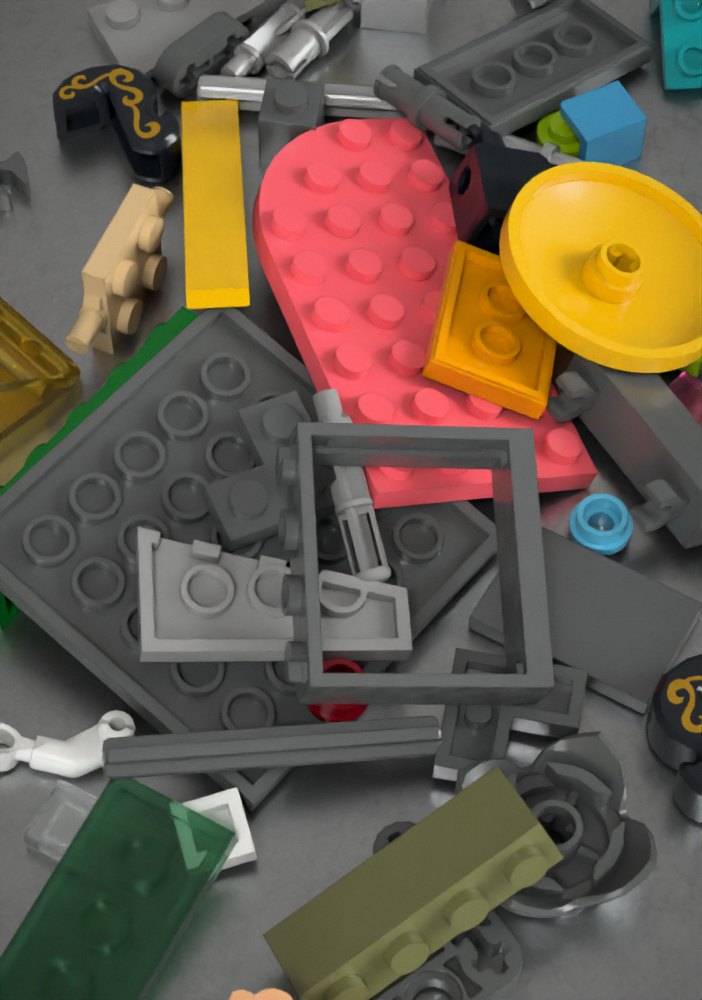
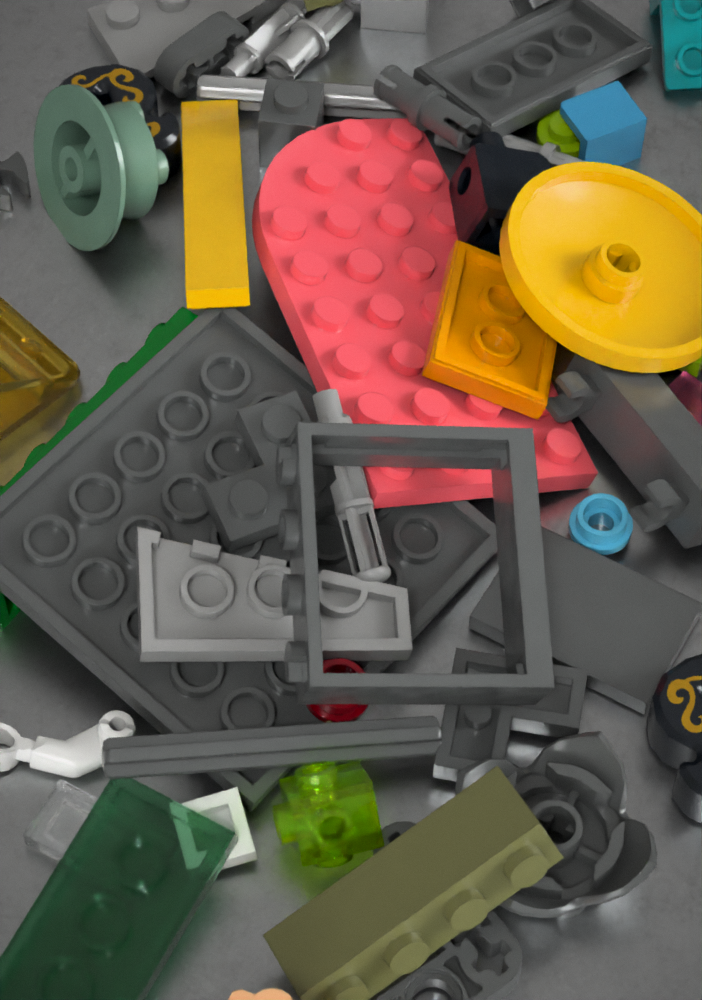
(94, 165): none -> sand green piece
(122, 271): tan plate -> none
(328, 813): none -> clear neon green brick

